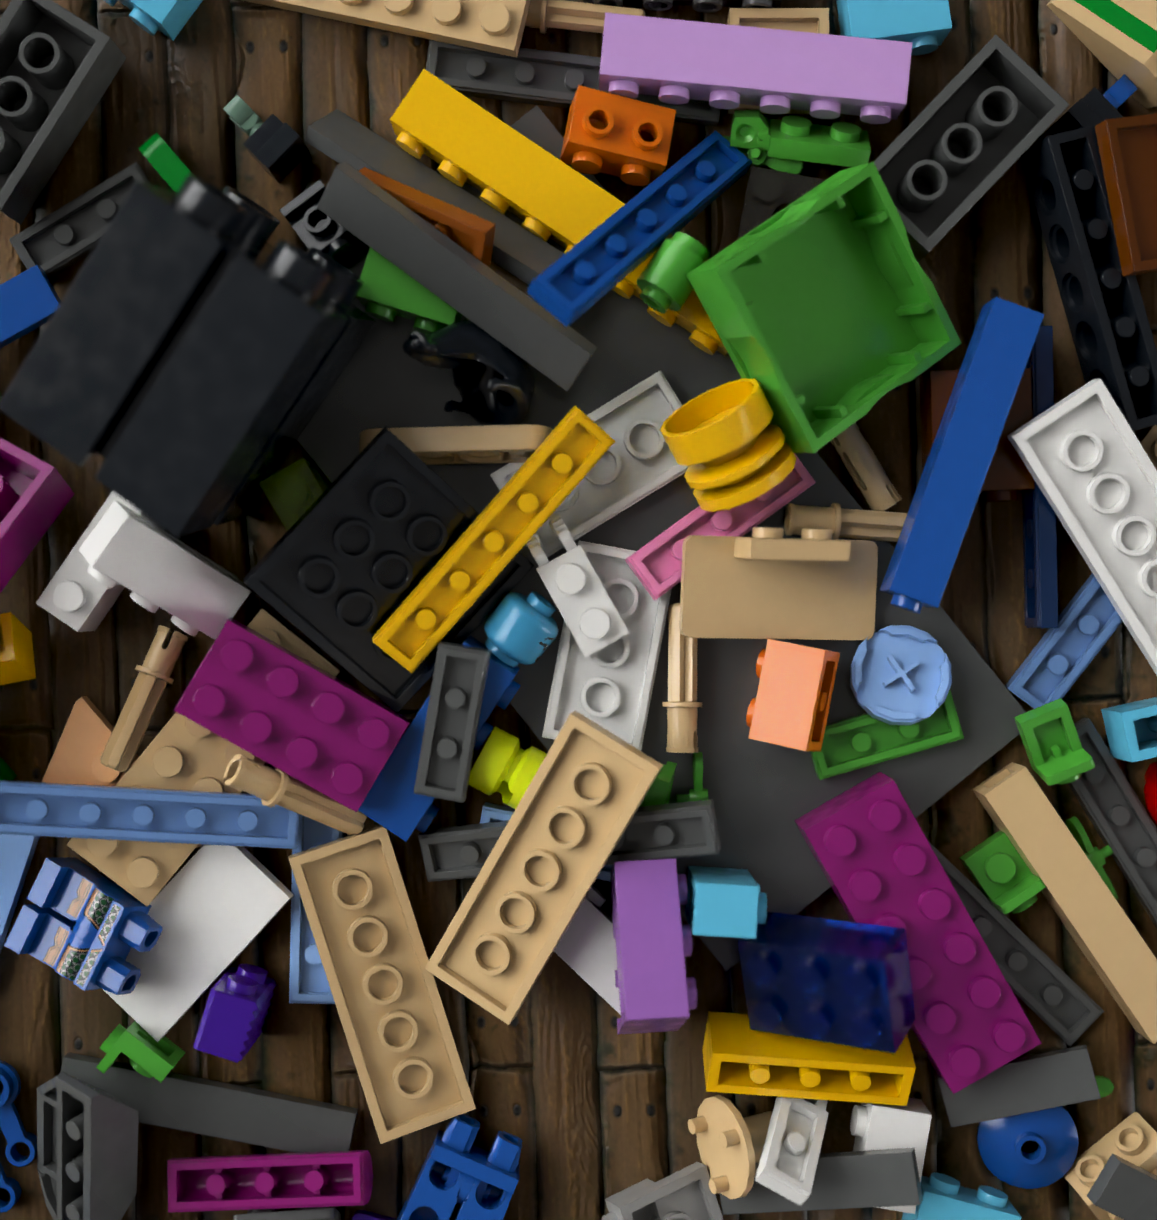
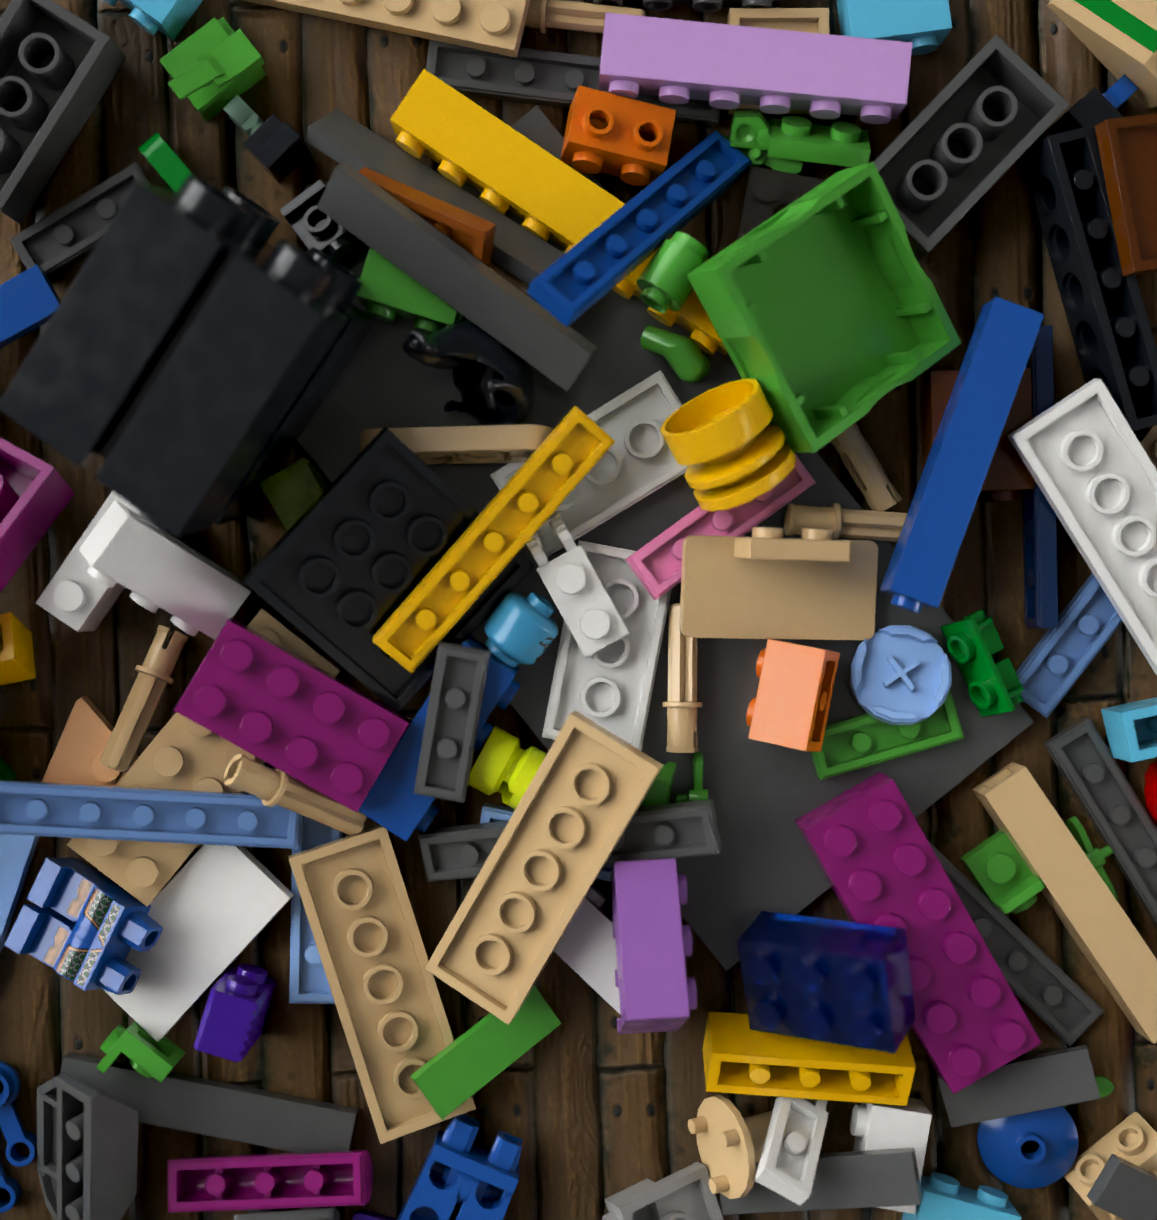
(213, 67): none -> bright green piece
(483, 1054): none -> bright green tile
(679, 351): none -> bright green arm
(724, 902): medium azure brick -> none
(990, 685): none -> green hinge
(1053, 743): bright green bracket -> none

